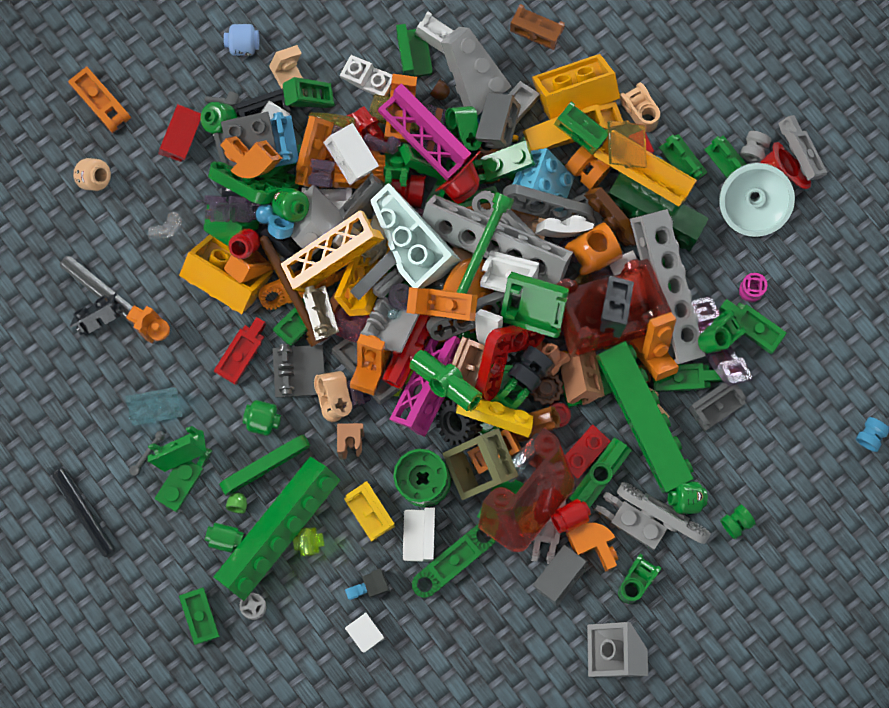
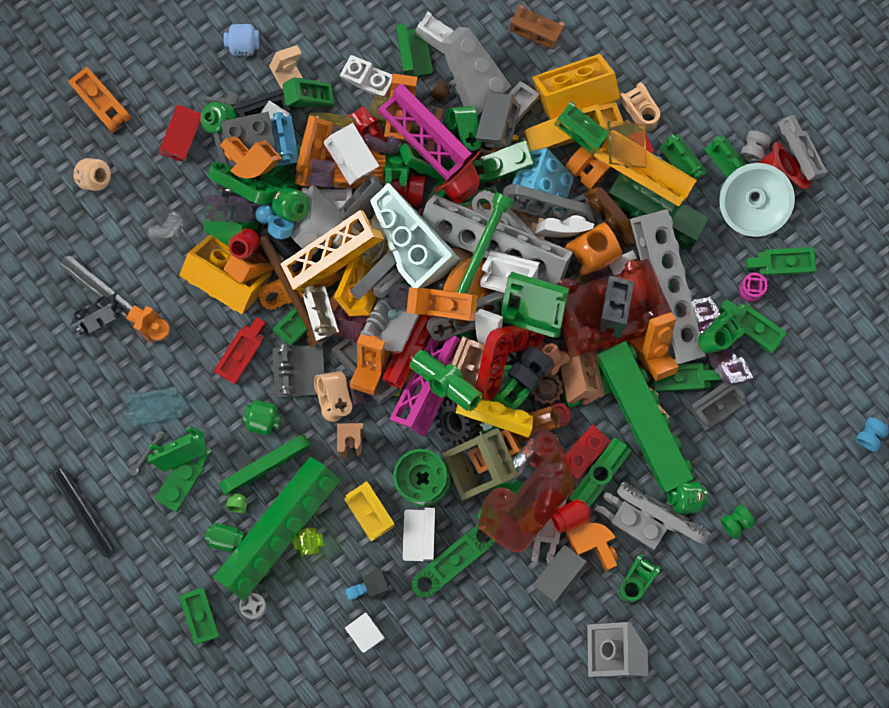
(783, 262): none -> green hinge

